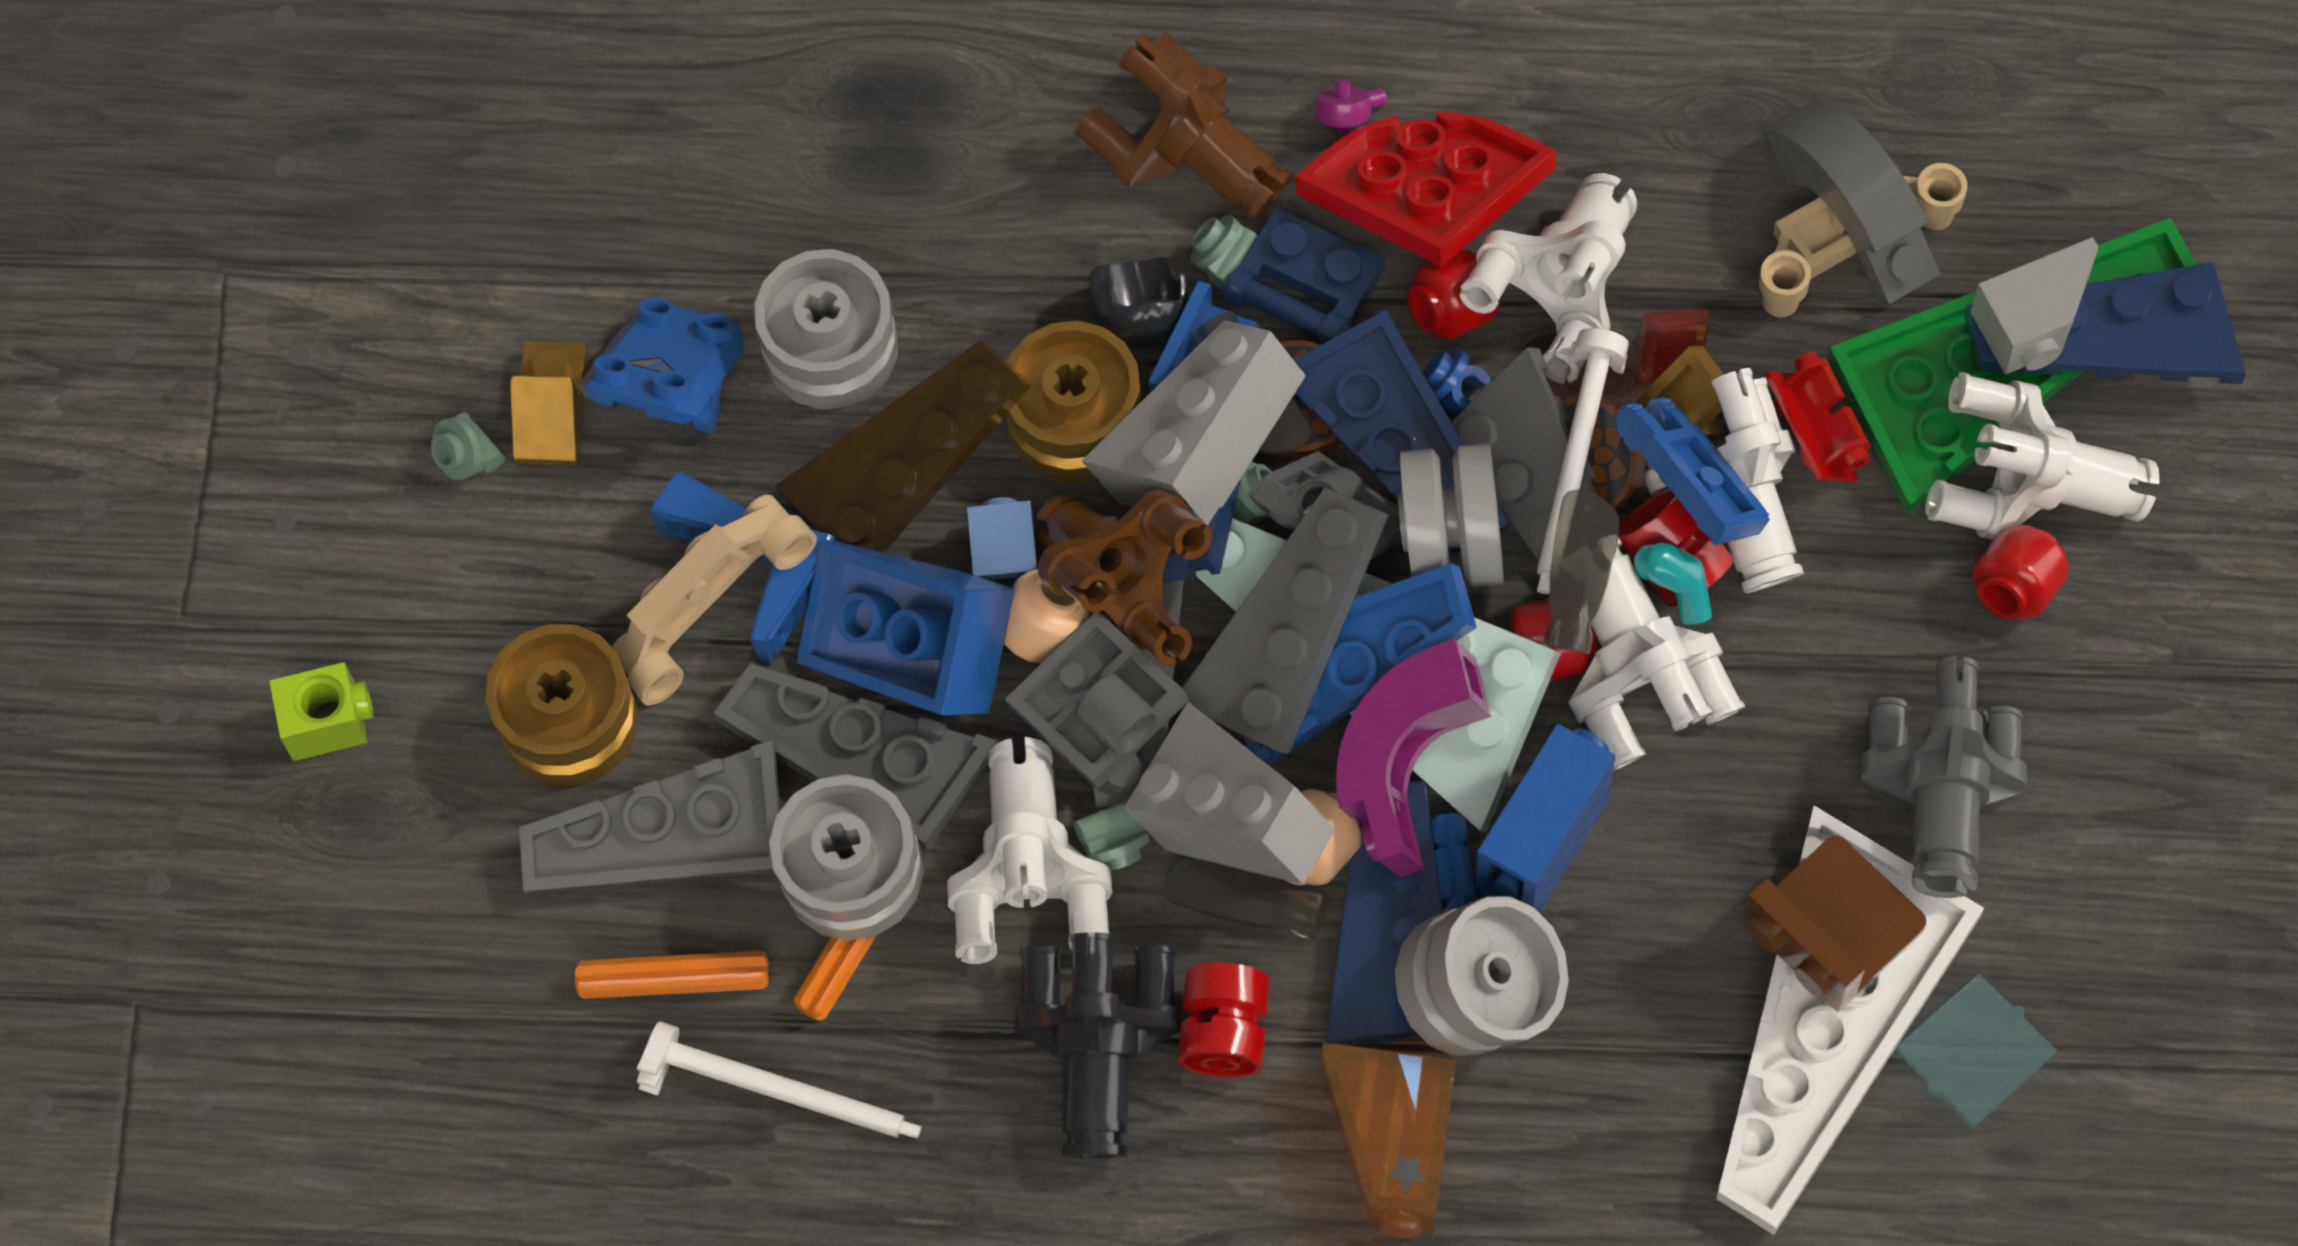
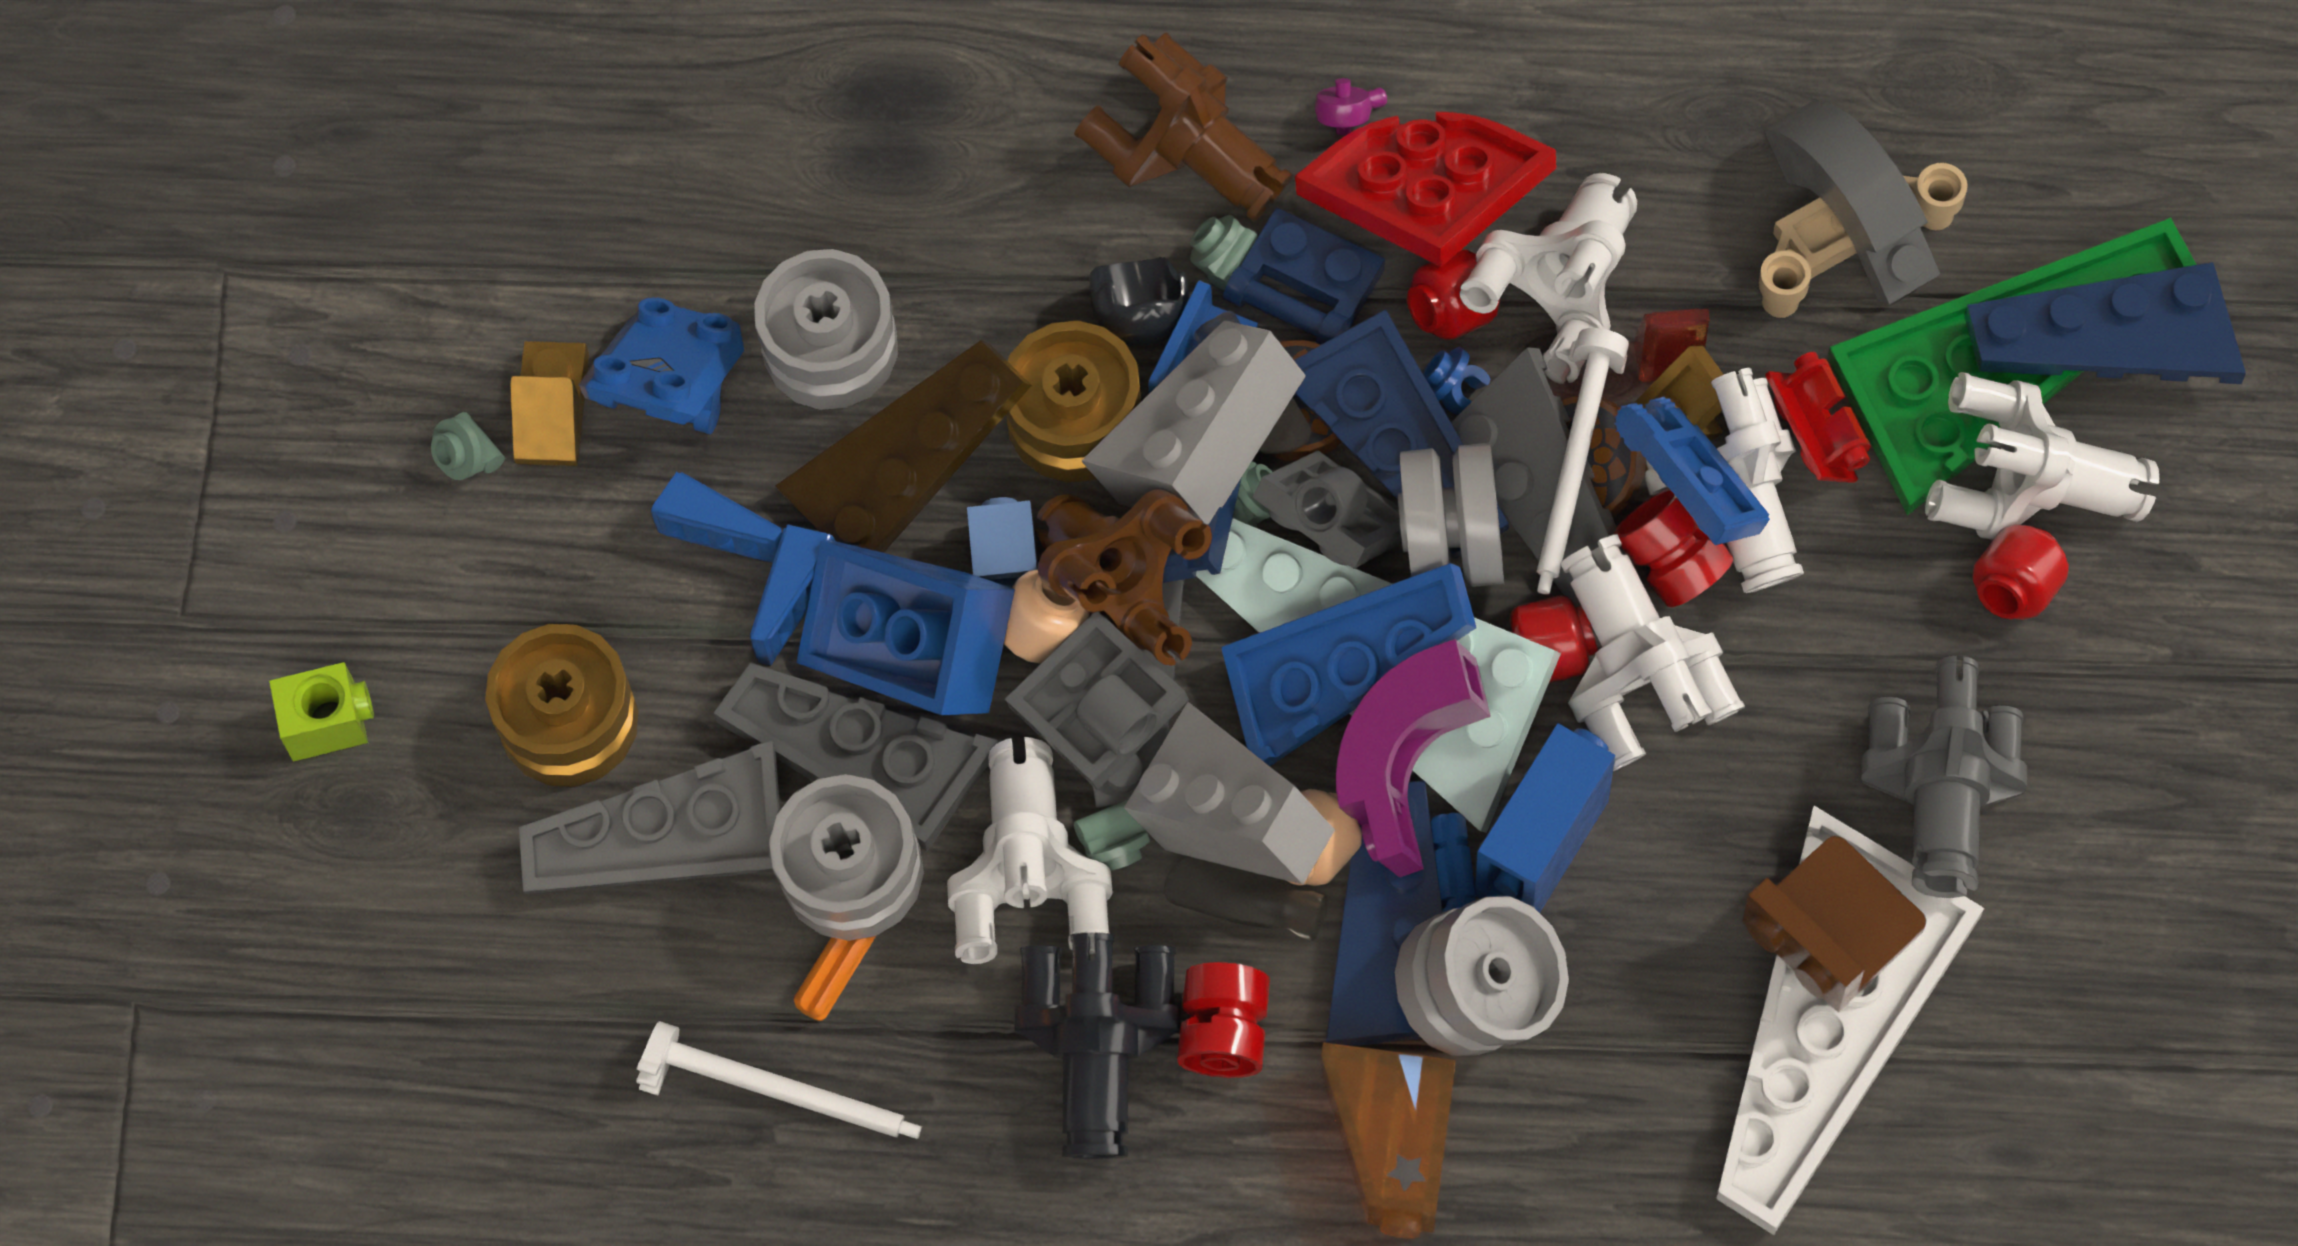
(672, 974): orange axle -> none
(696, 582): tan plate -> none
(1283, 633): dark grey wing -> none
(1580, 568): clear smoke piece -> none
(1679, 573): teal arm -> none
(1976, 1051): clear light blue piece -> none
(2033, 307): light grey slope -> none

